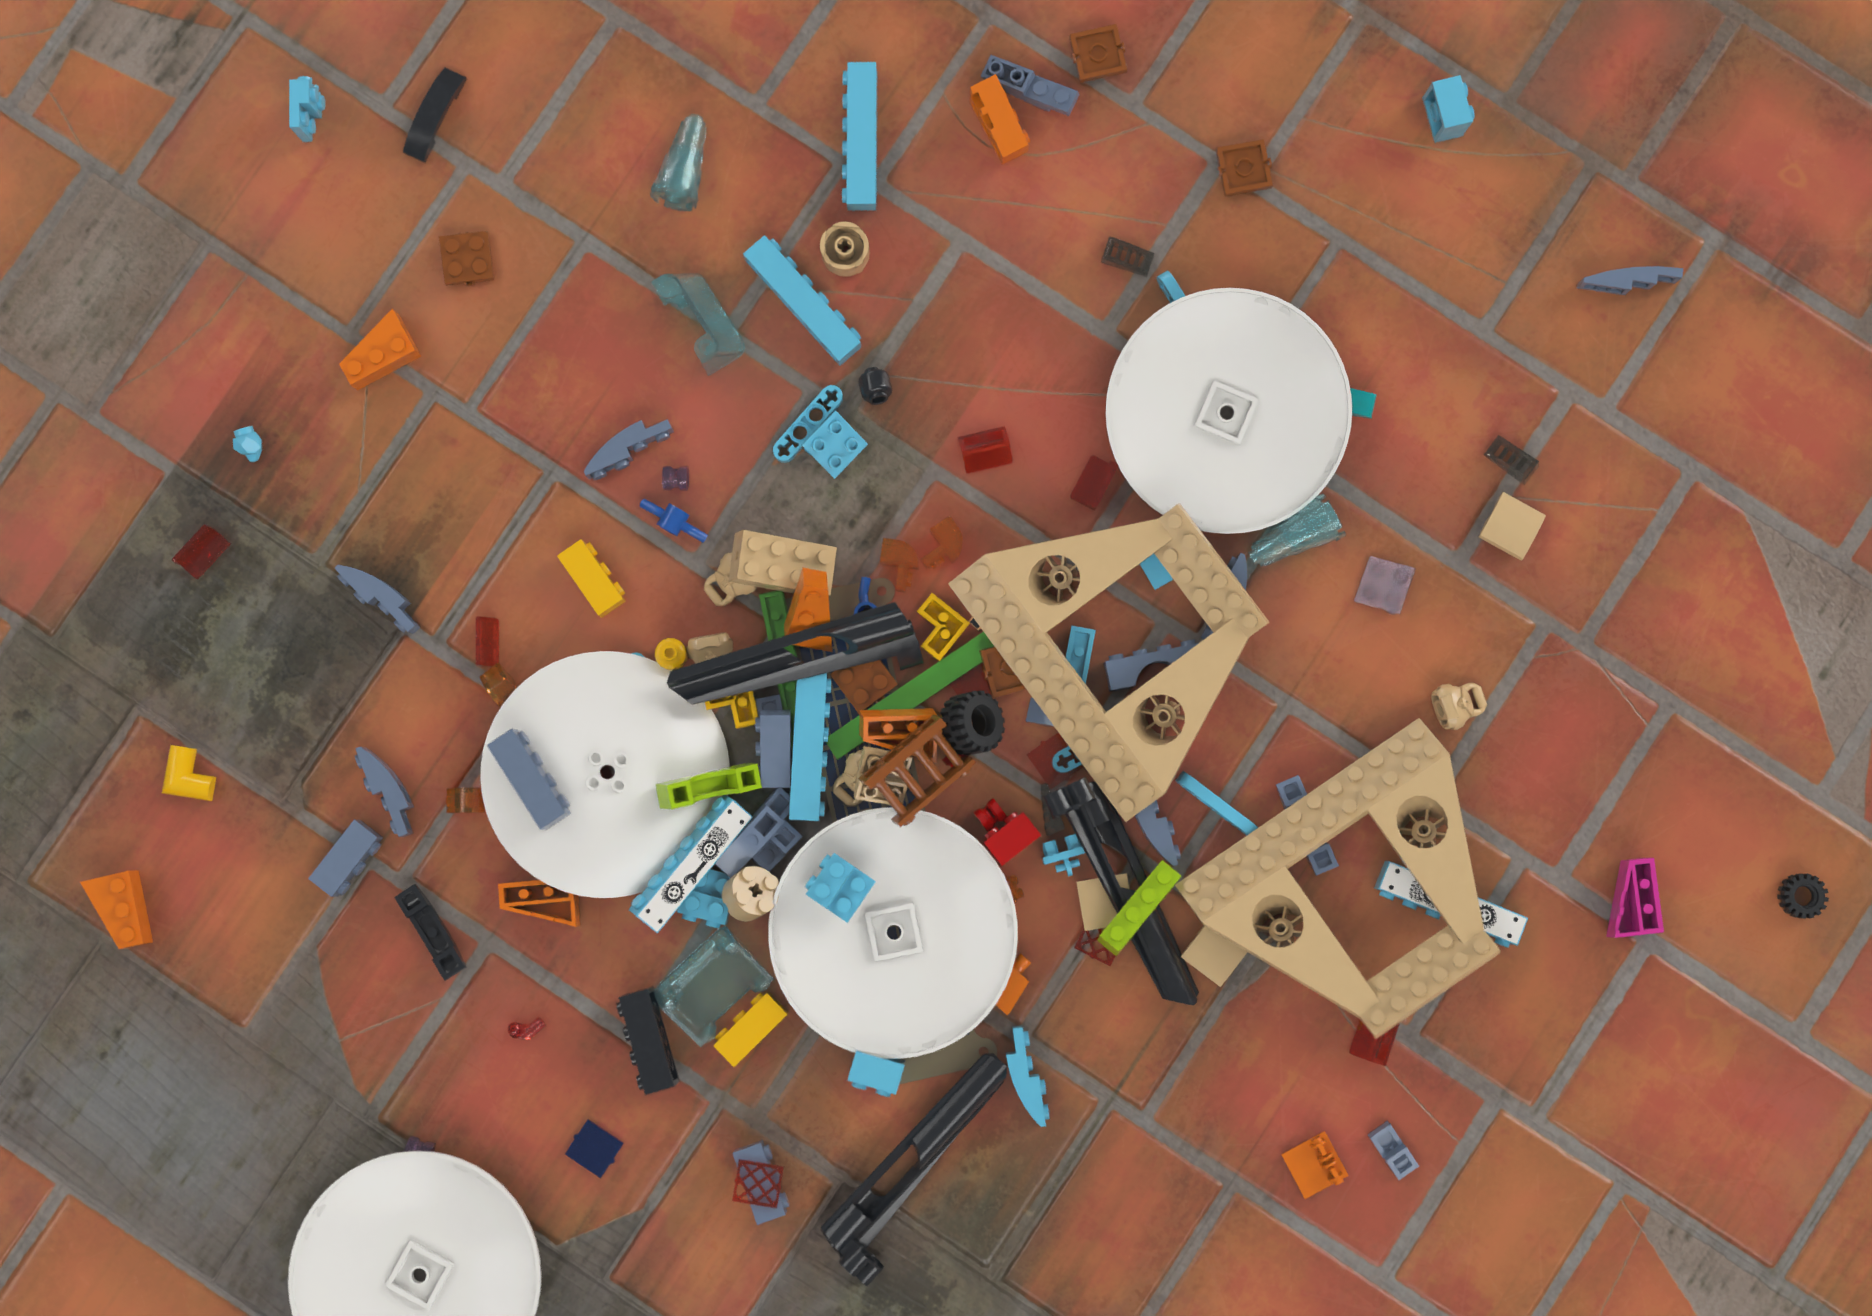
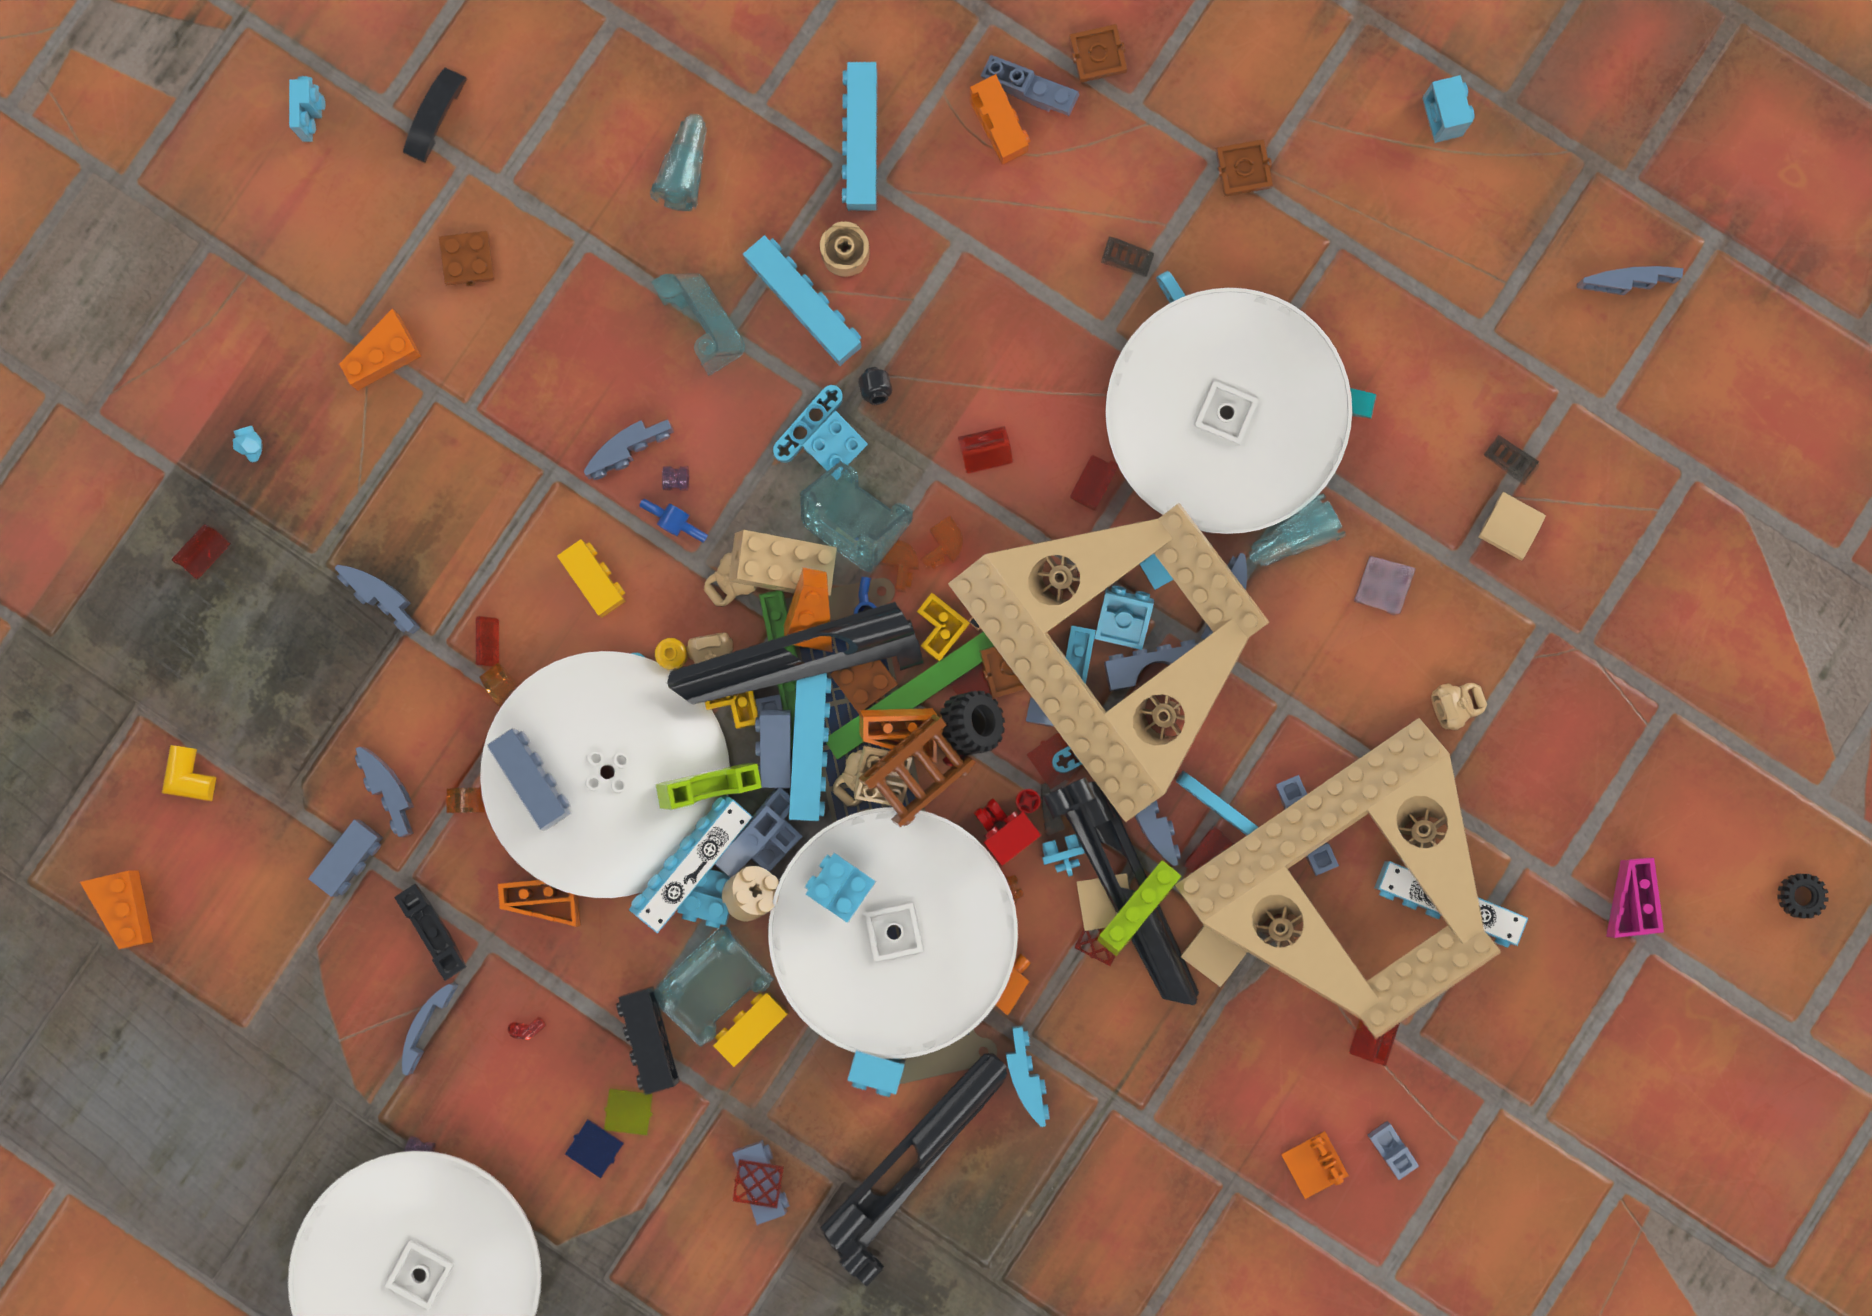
(411, 1053): none -> sand blue slope
(628, 1112): none -> clear neon green piece
(852, 518): none -> clear light blue windscreen
(1030, 799): none -> red wheel
(1124, 617): none -> medium azure plate
(1208, 848): none -> clear red panel

